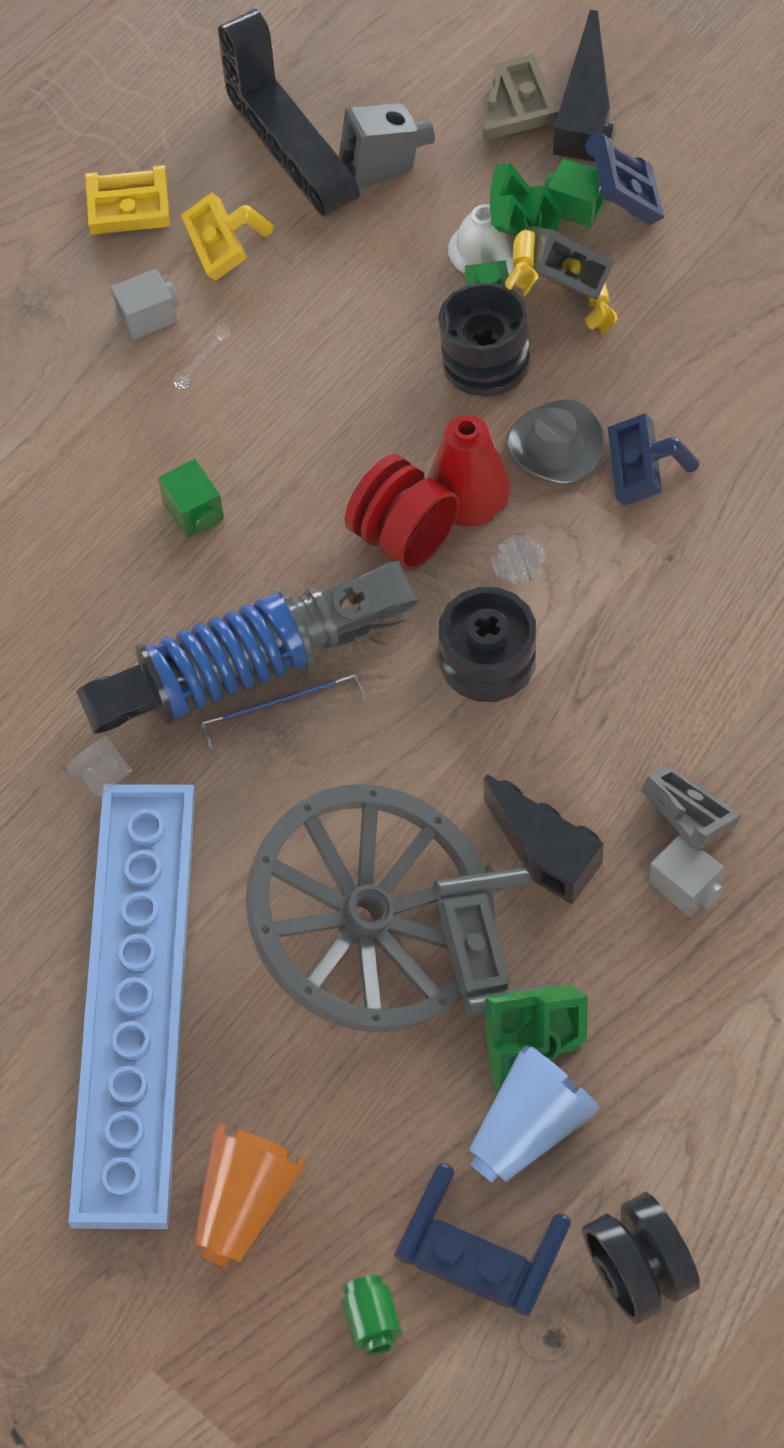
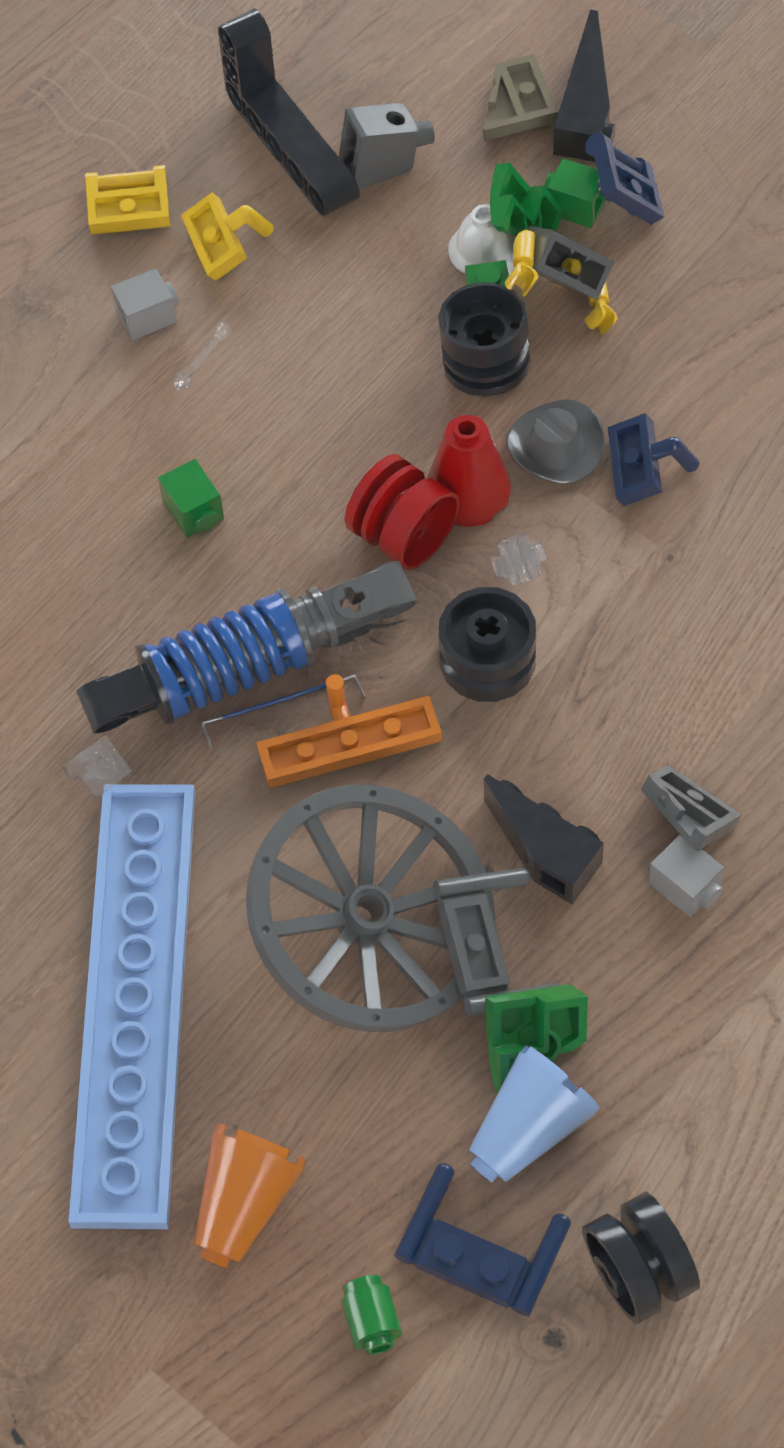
(348, 738): none -> orange plate

